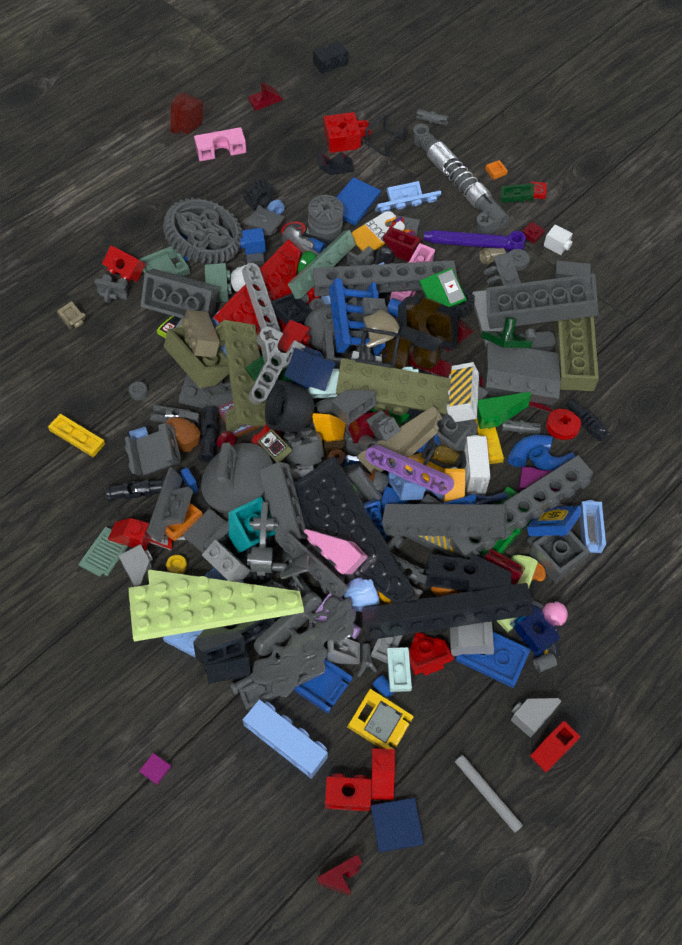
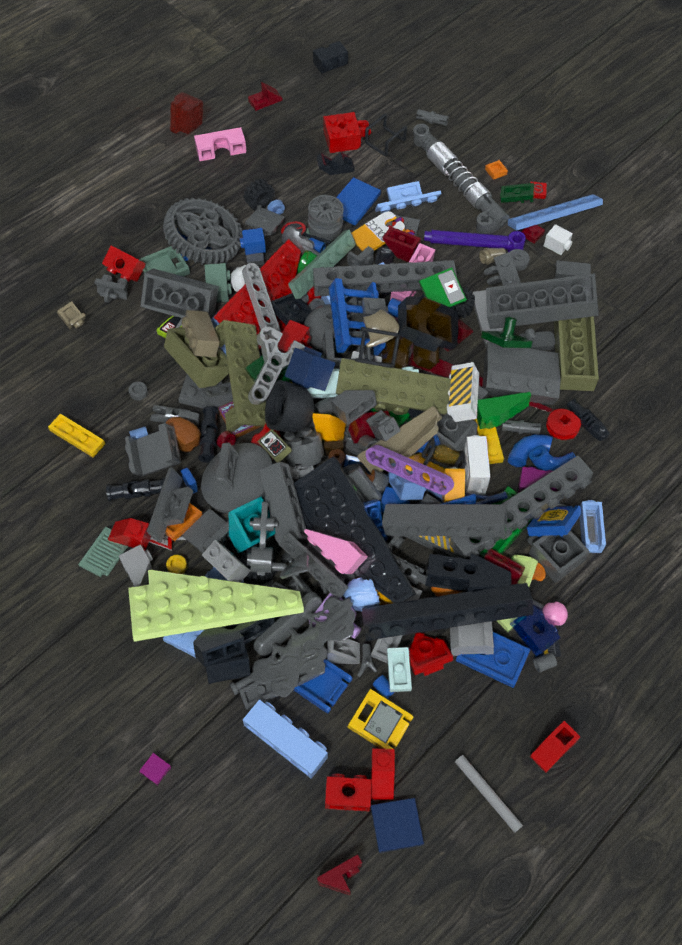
(533, 713): light grey slope -> none
(555, 212): none -> medium blue tile

